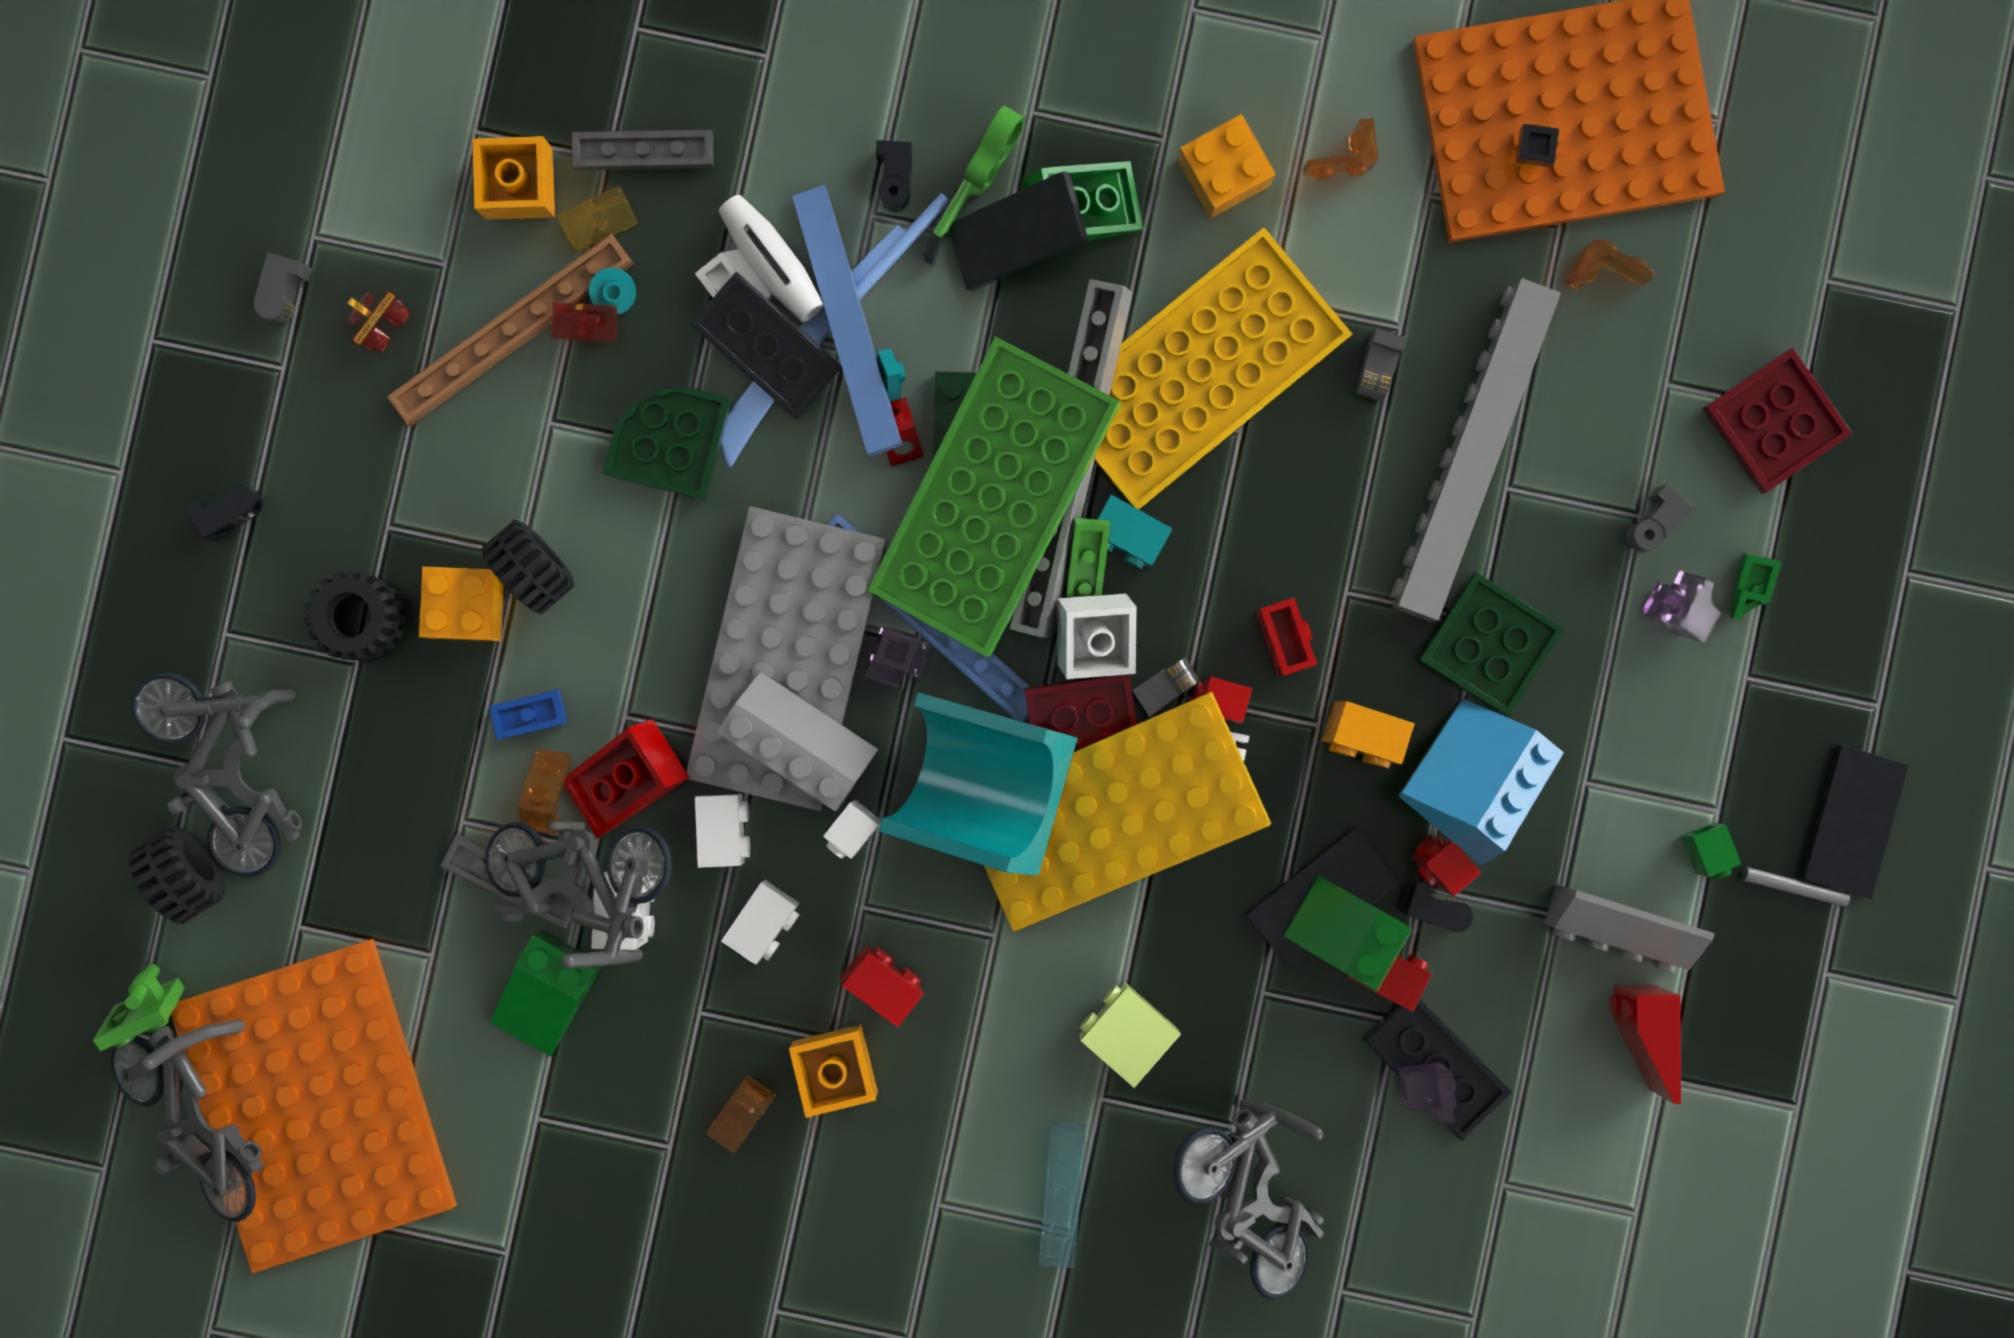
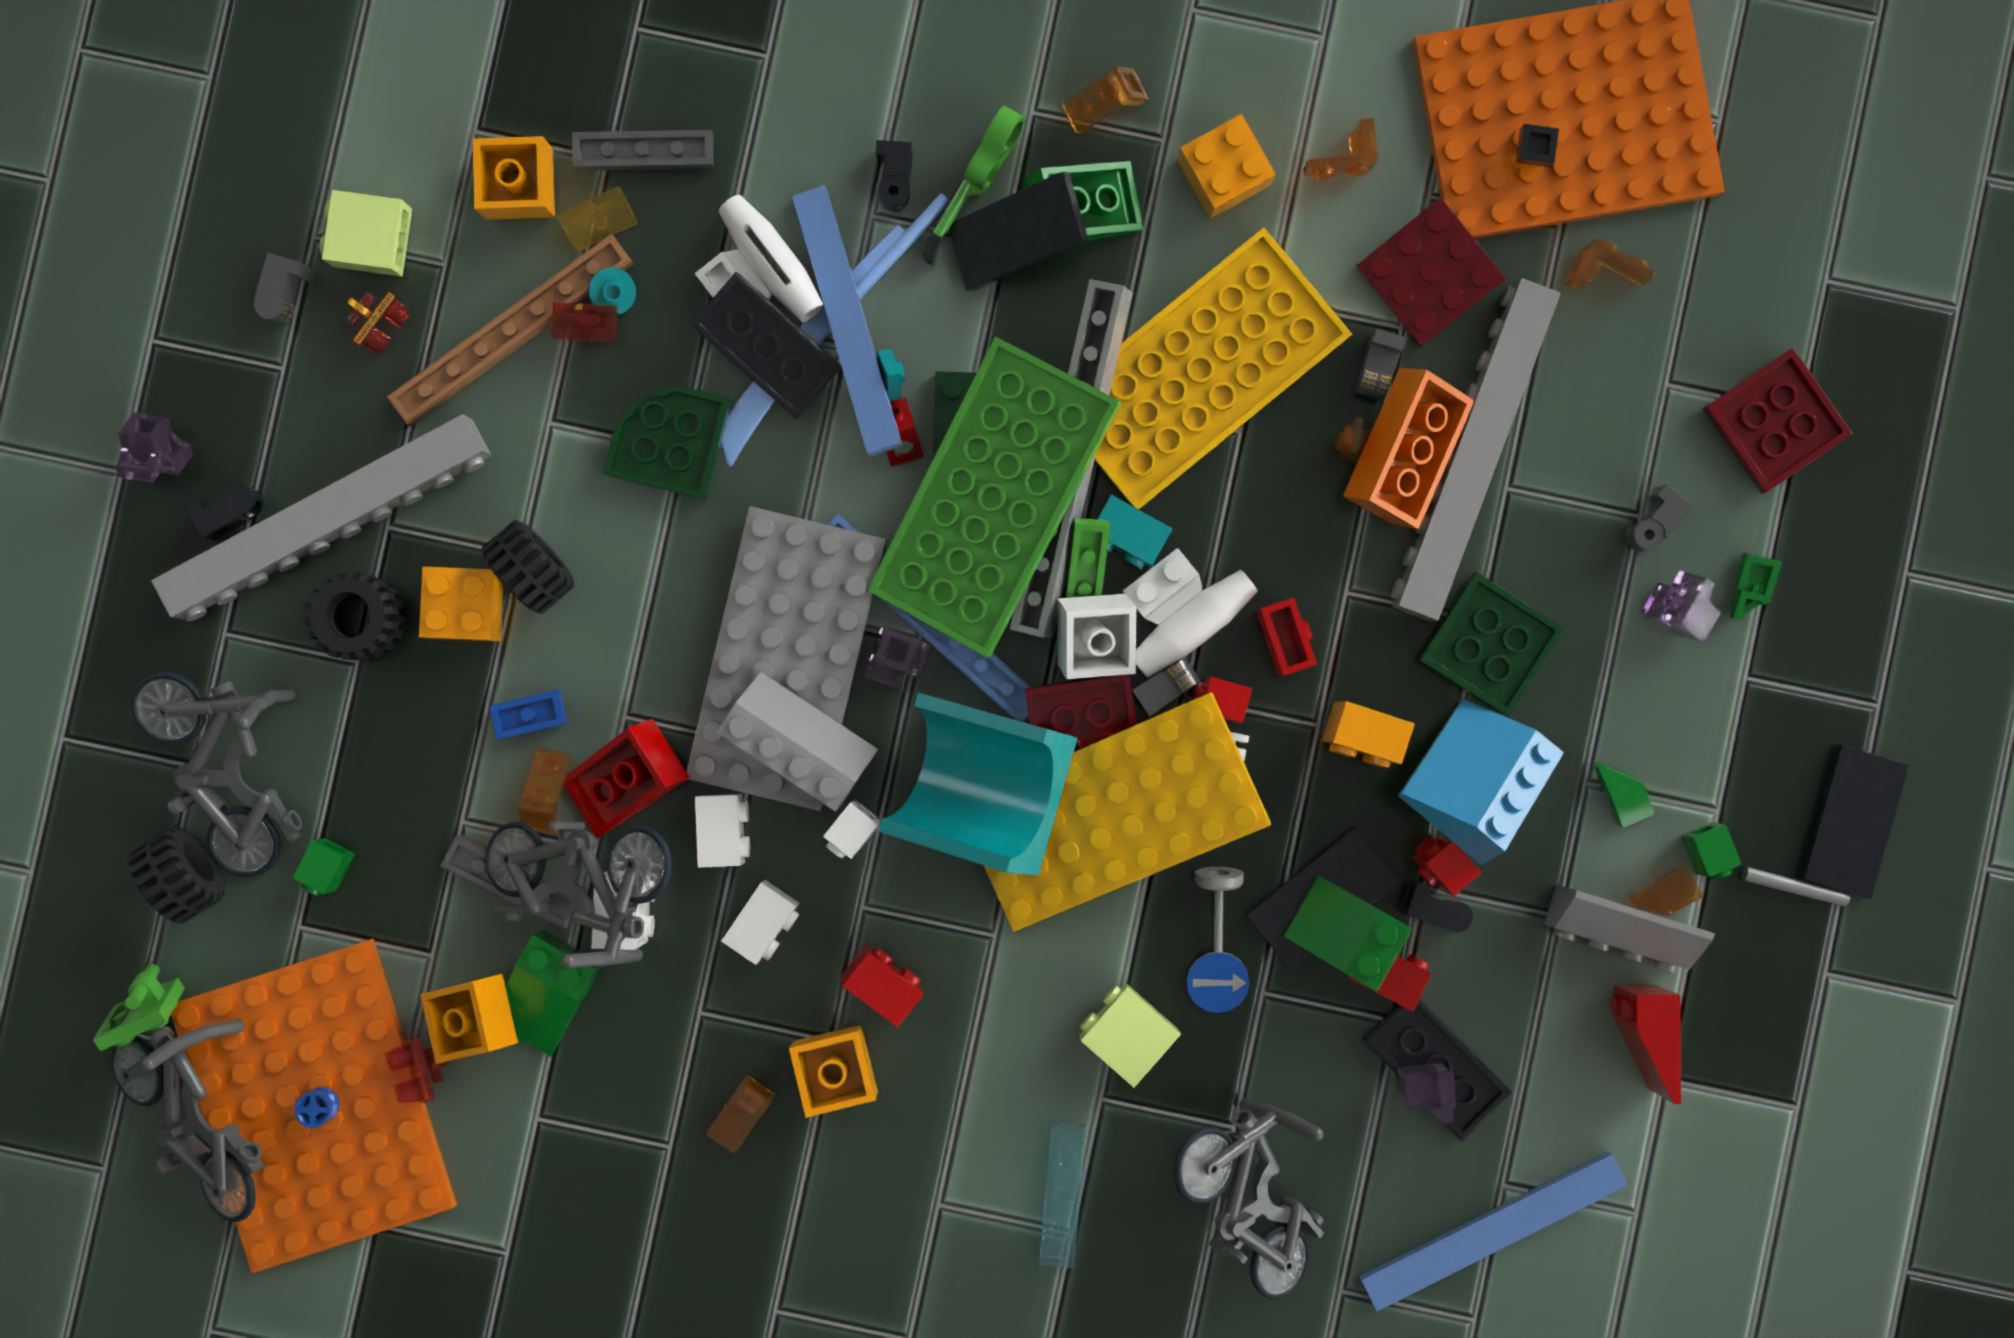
(150, 449): none -> clear purple brick
(310, 1113): none -> blue wheel
(321, 518): none -> light grey brick
(323, 867): none -> green brick
(366, 233): none -> yellowish green brick
(411, 1055): none -> clear red hips
(469, 1019): none -> light orange brick
(1103, 97): none -> clear orange bracket
(1184, 613): none -> white plate
(1218, 978): none -> piece
(1351, 441): none -> clear orange bracket
(1409, 447): none -> orange brick
(1431, 272): none -> dark red plate
(1493, 1230): none -> medium blue tile
(1626, 795): none -> green slope
(1668, 892): none -> clear orange slope

